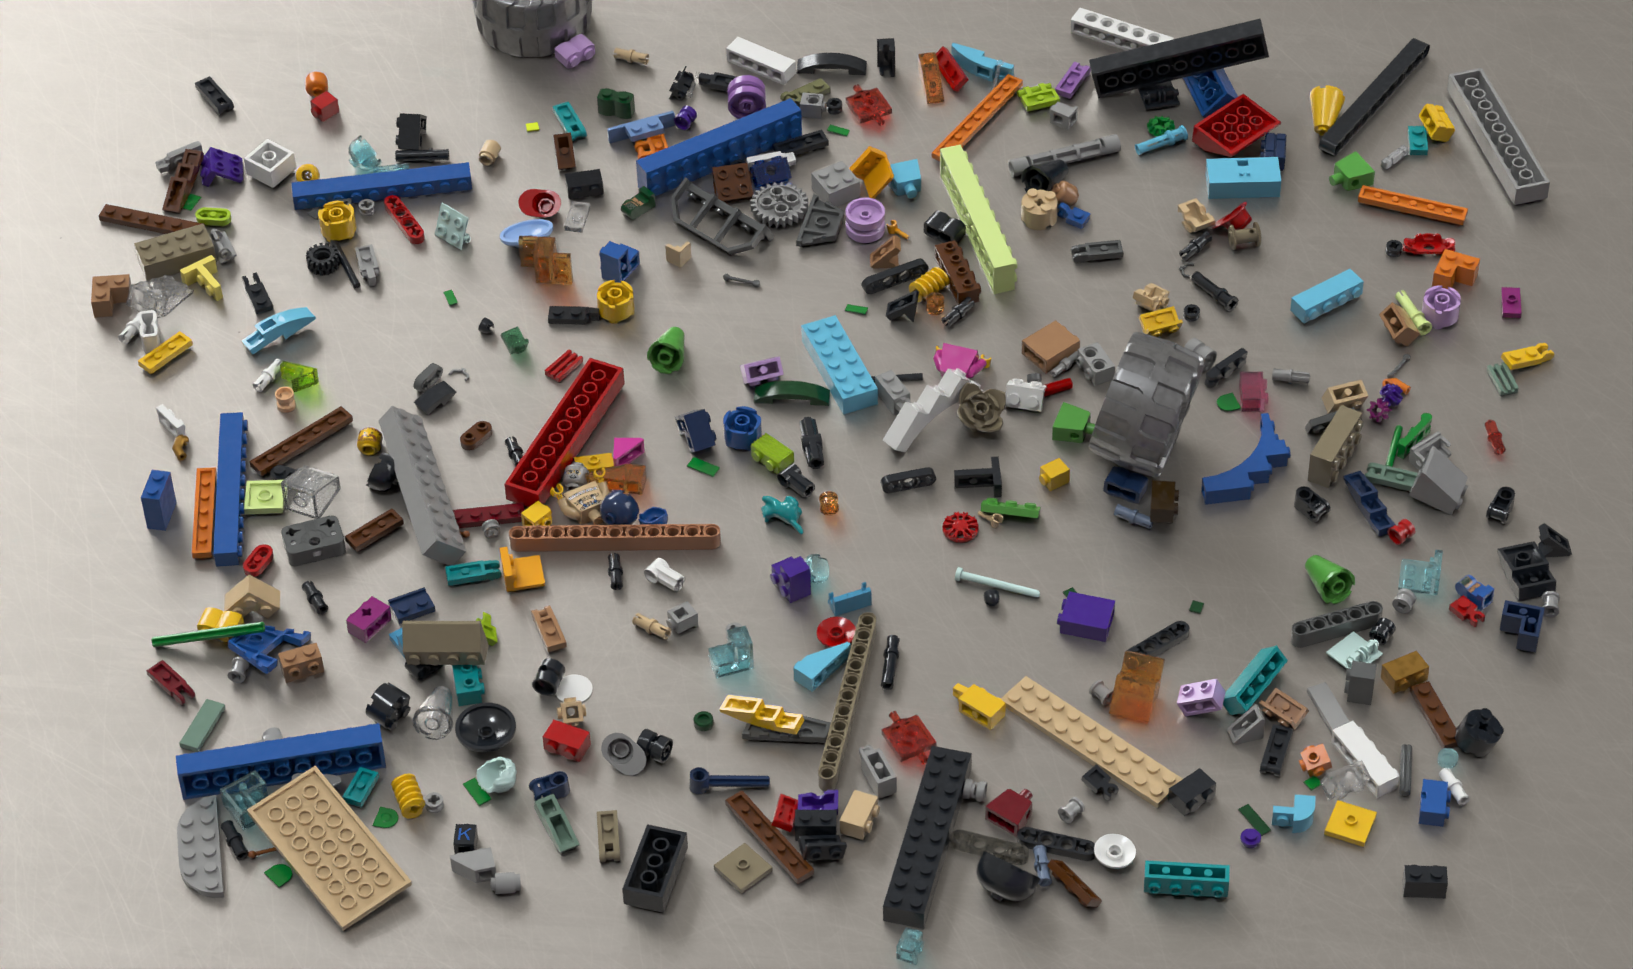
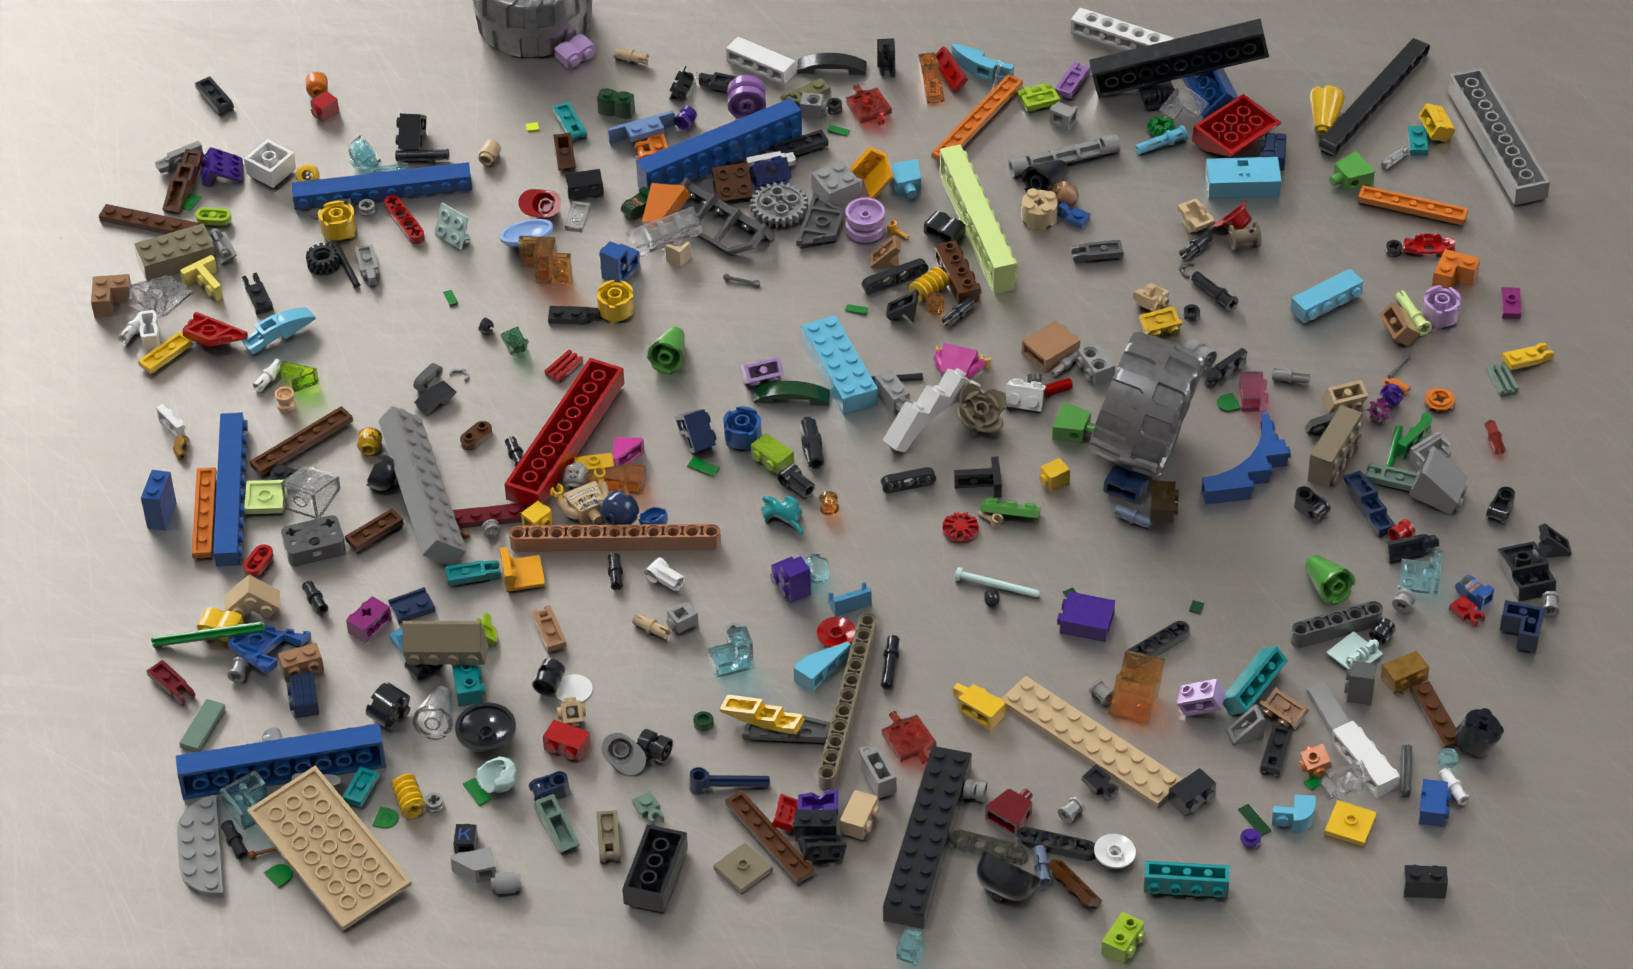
(212, 331): none -> red wing
(303, 694): none -> dark blue brick
(648, 806): none -> sand green plate
(664, 201): none -> orange slope
(665, 231): none -> clear brick
(1123, 937): none -> lime brick
(1183, 98): none -> clear plate
(1410, 547): none -> black hinge
(1443, 395): none -> orange gear

